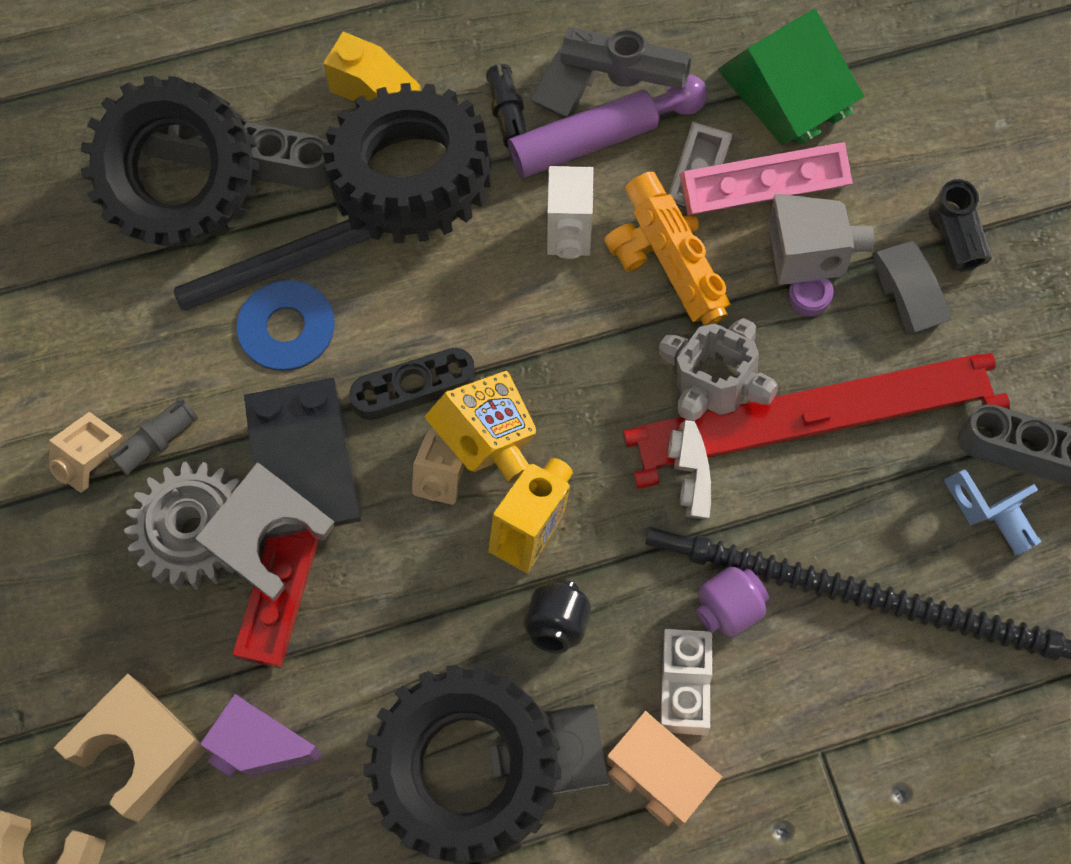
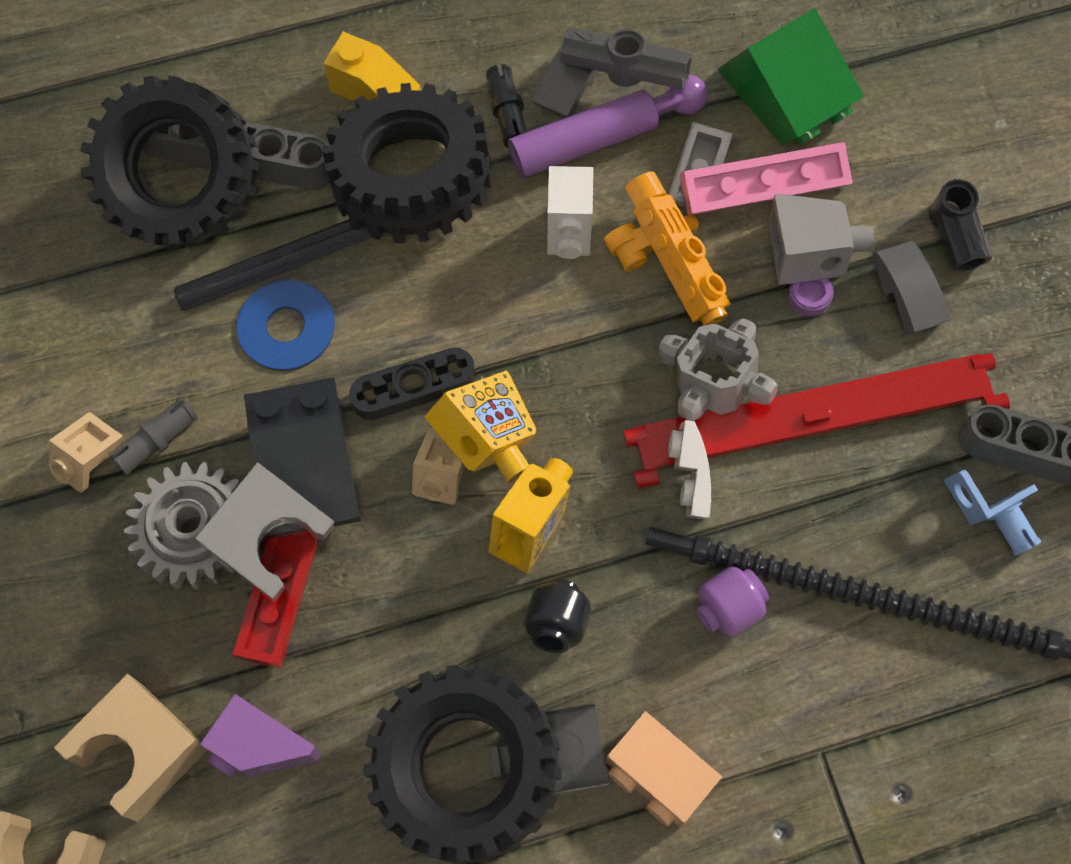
(686, 681): white slope -> none

